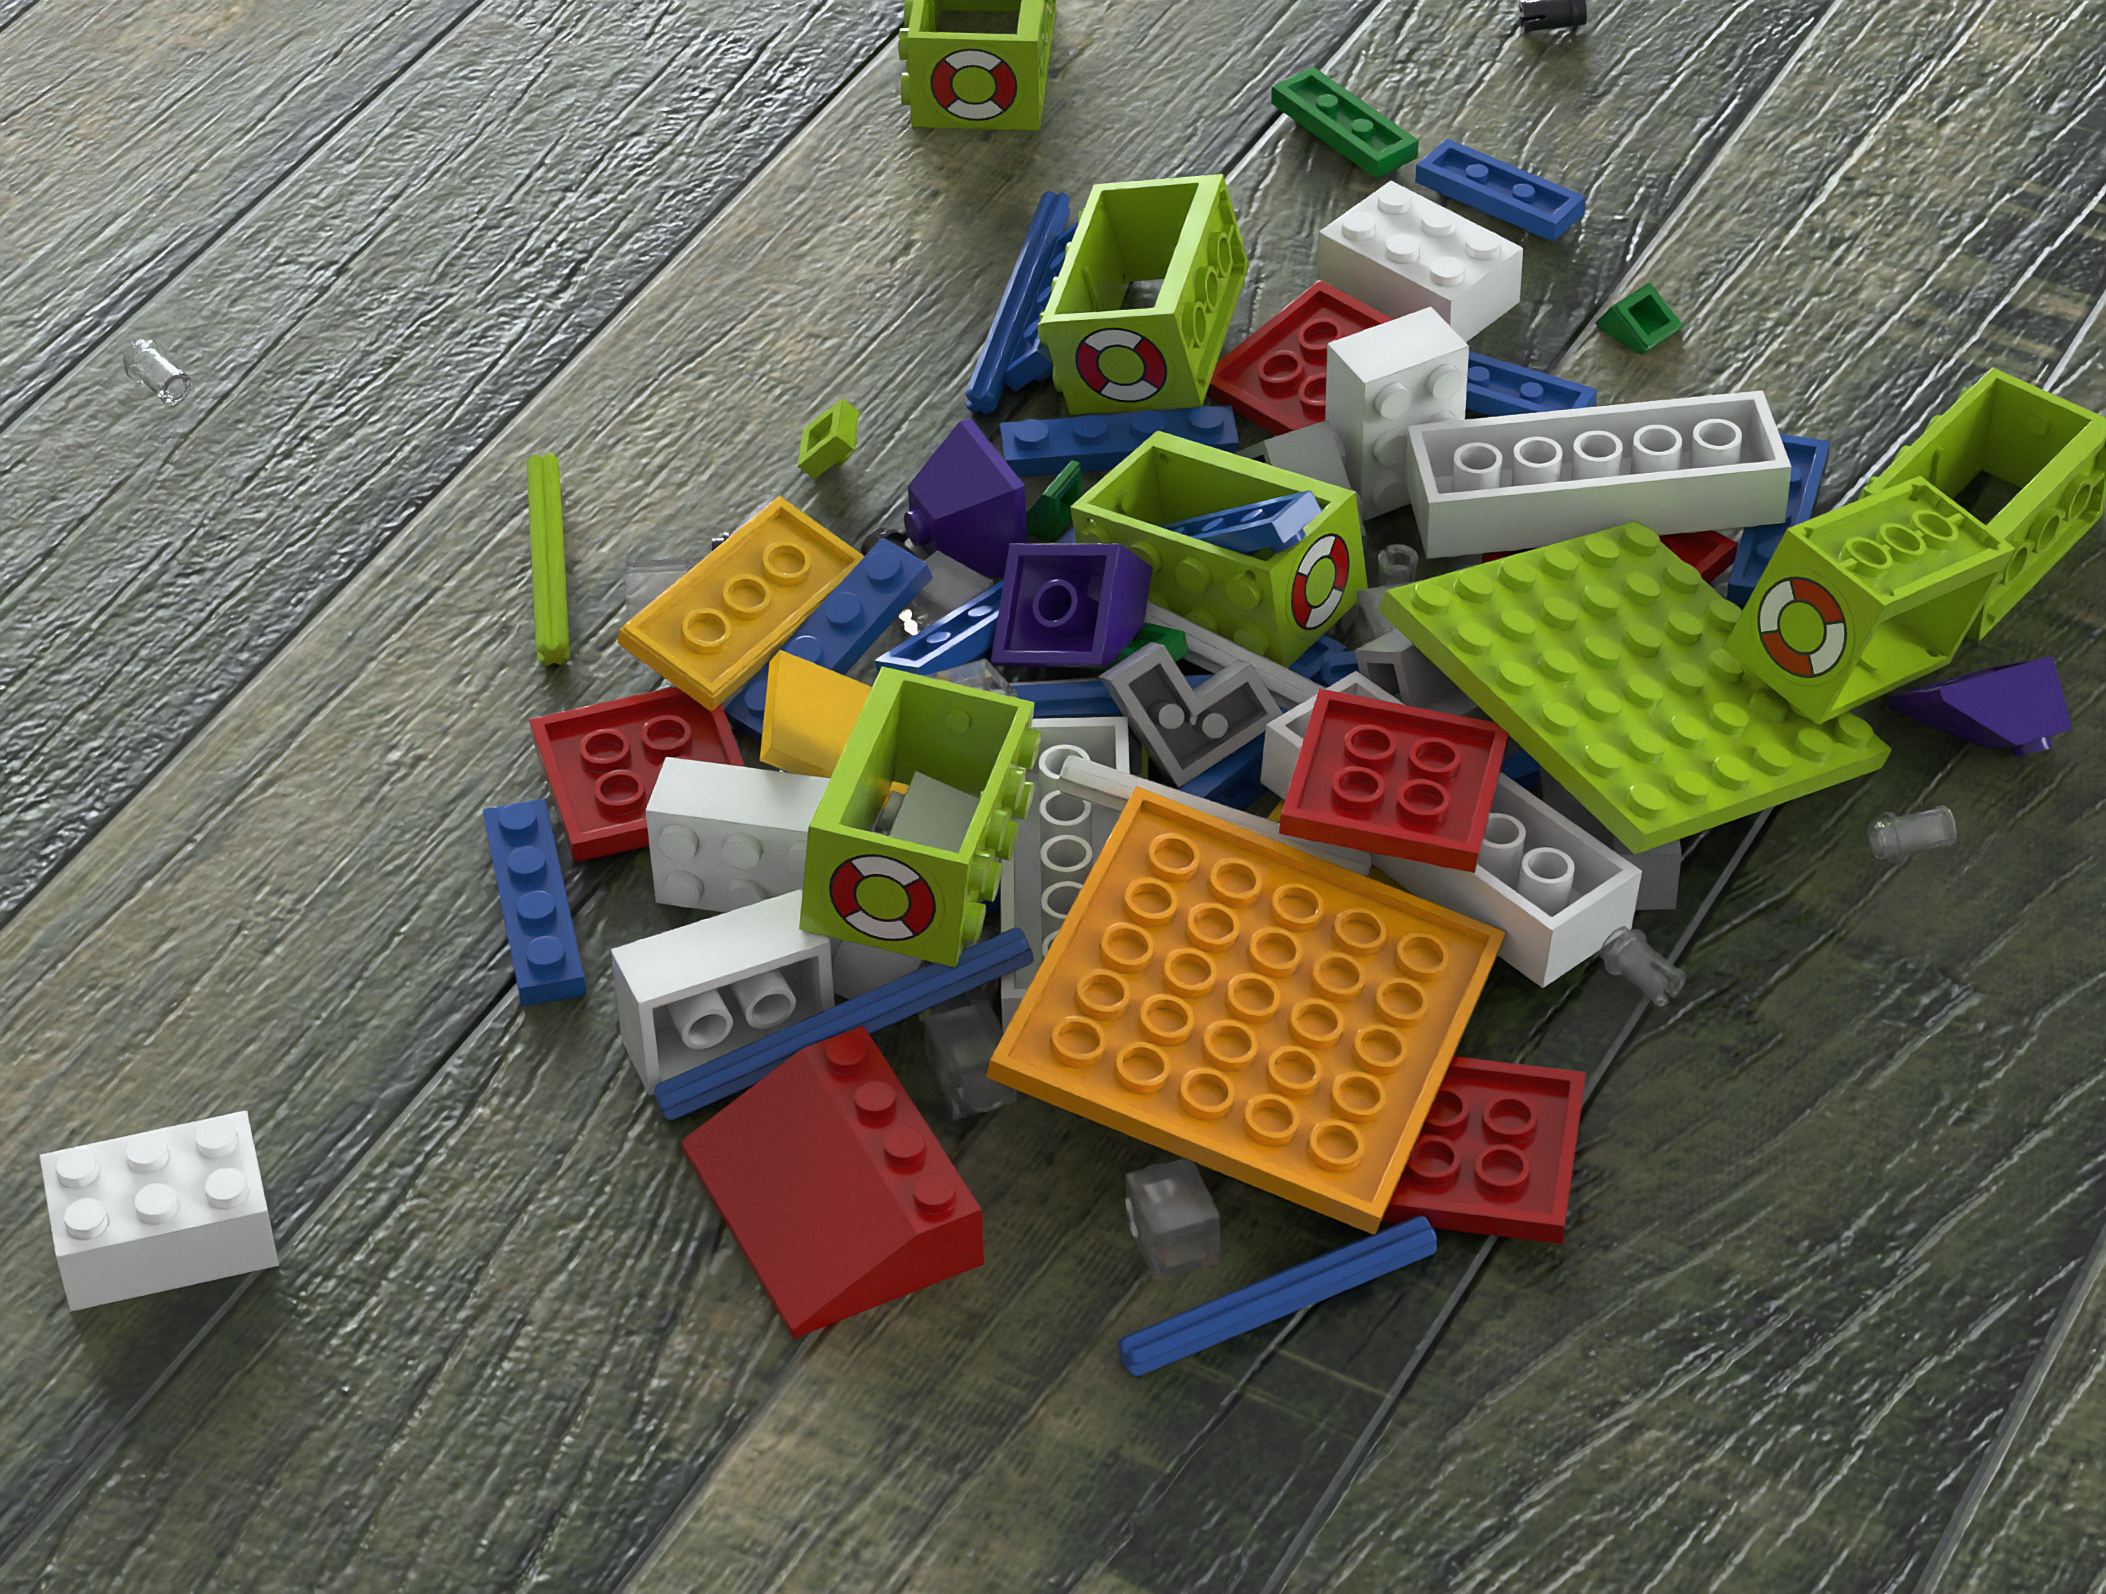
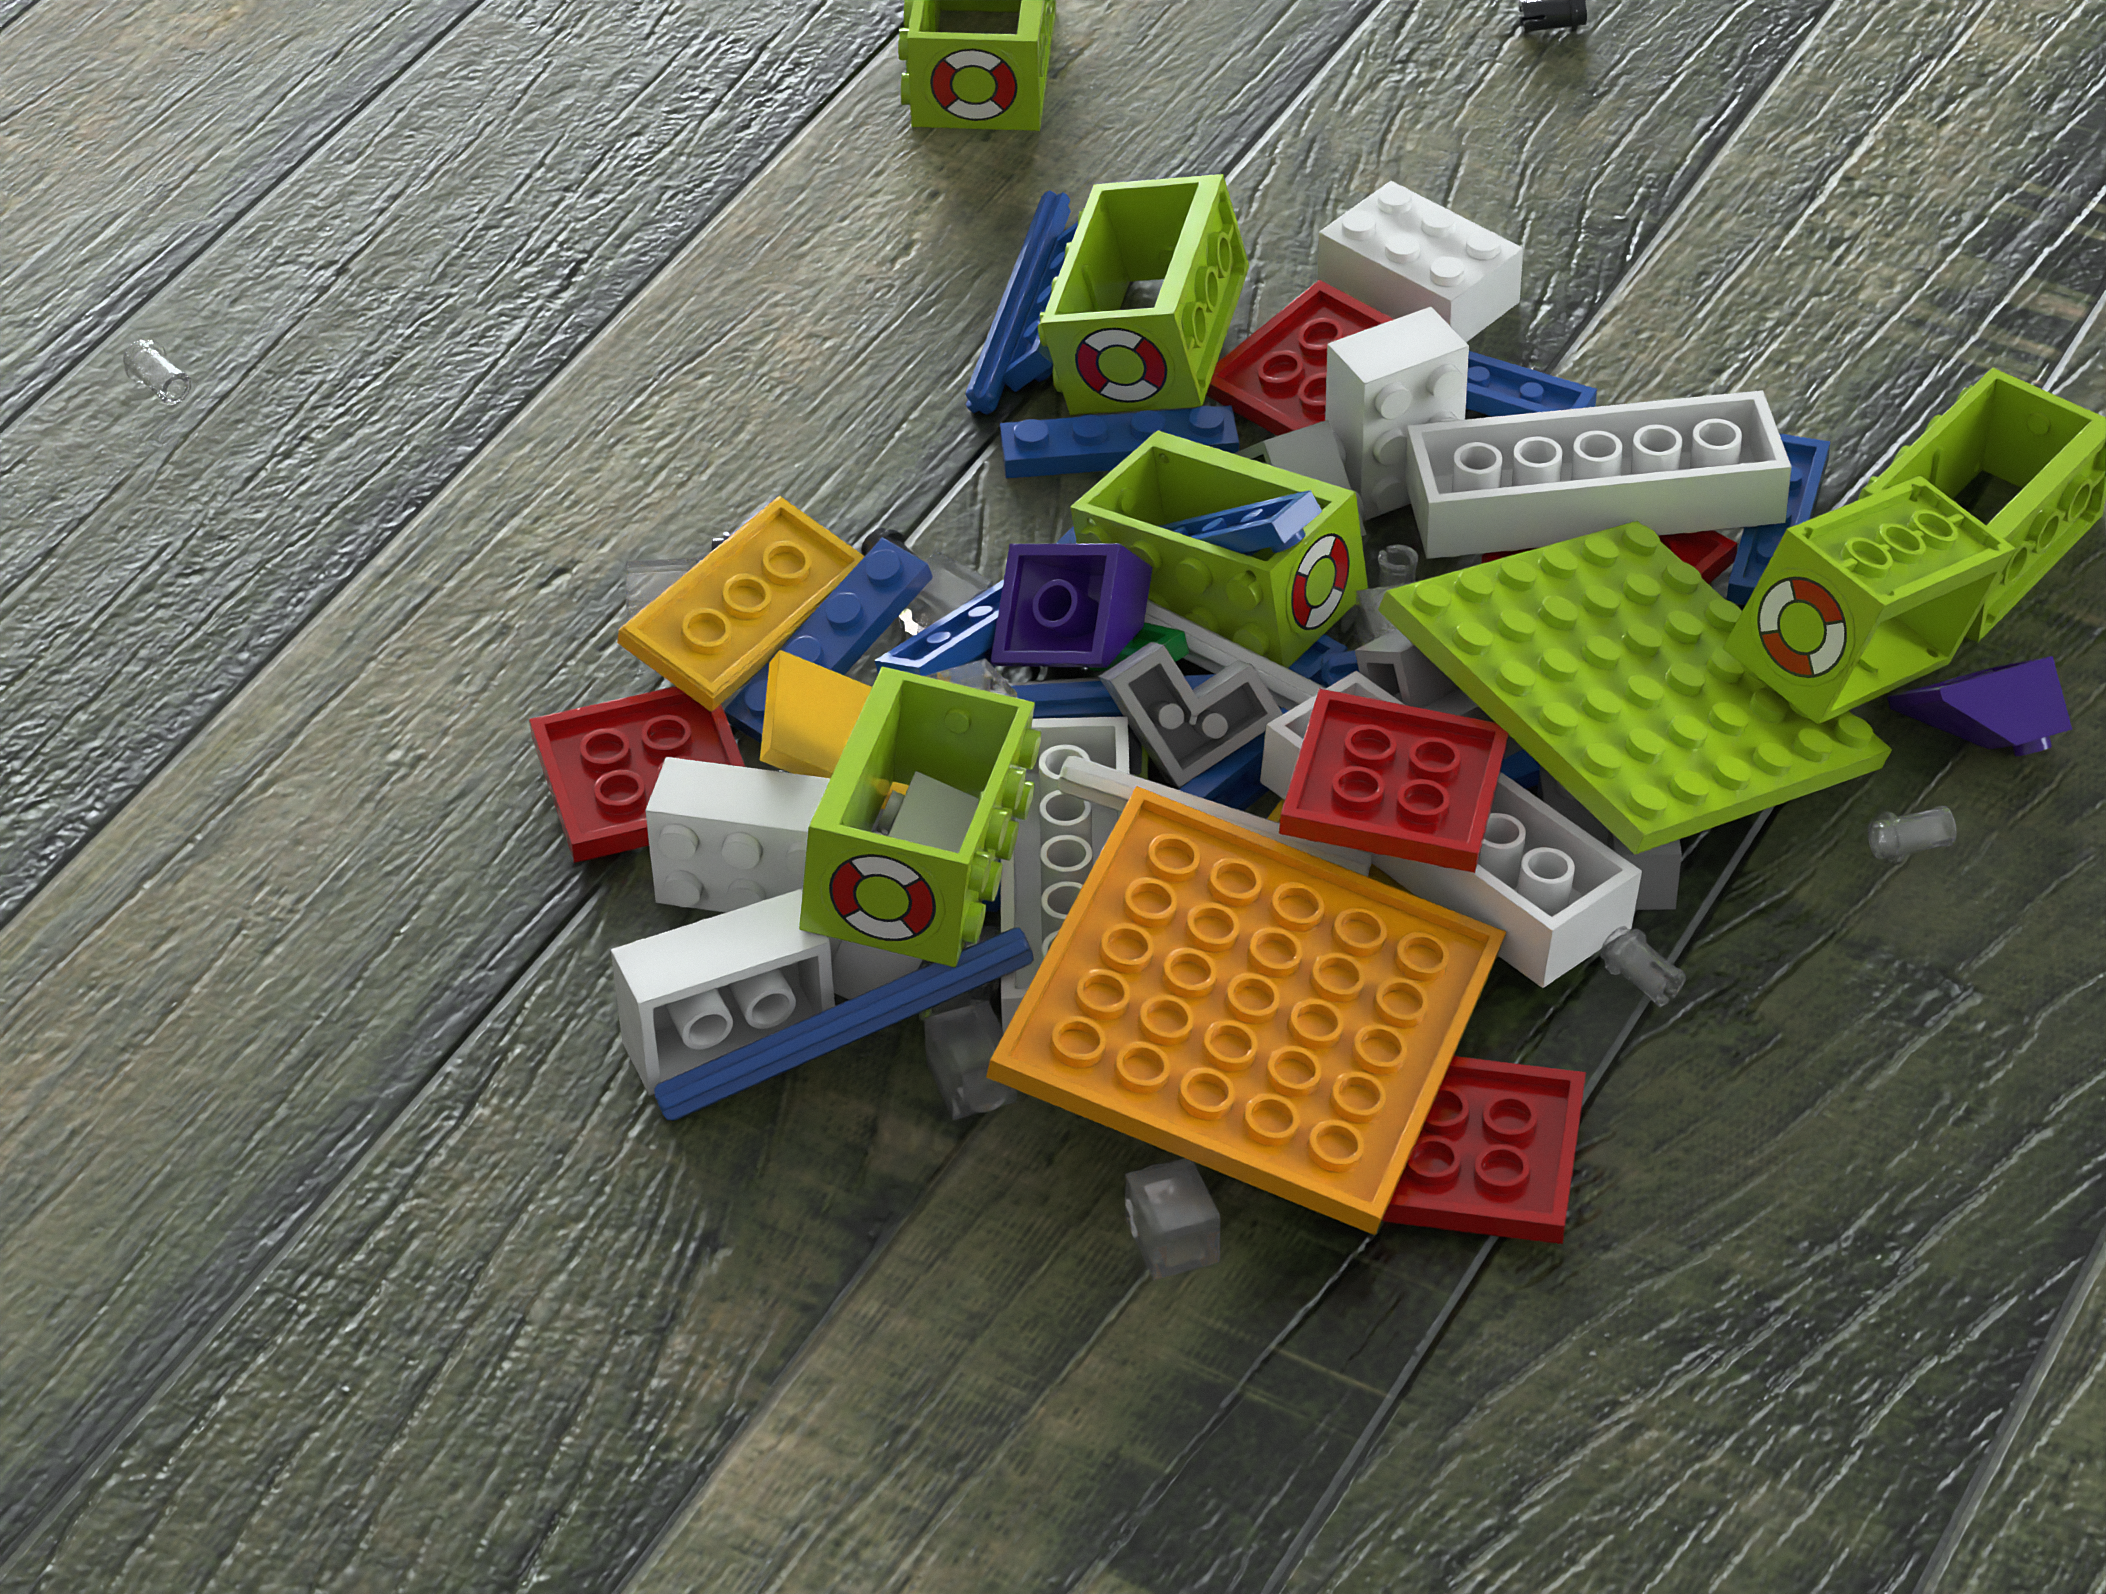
(158, 1210): white brick -> none
(534, 902): blue plate -> none
(548, 560): lime axle -> none
(829, 439): lime plate -> none
(836, 1186): red slope -> none
(967, 503): dark purple slope -> none
(1052, 509): green slope -> none
(1276, 1296): blue axle -> none
(1344, 122): green plate -> none
(1500, 189): blue plate -> none
(1640, 320): green slope -> none

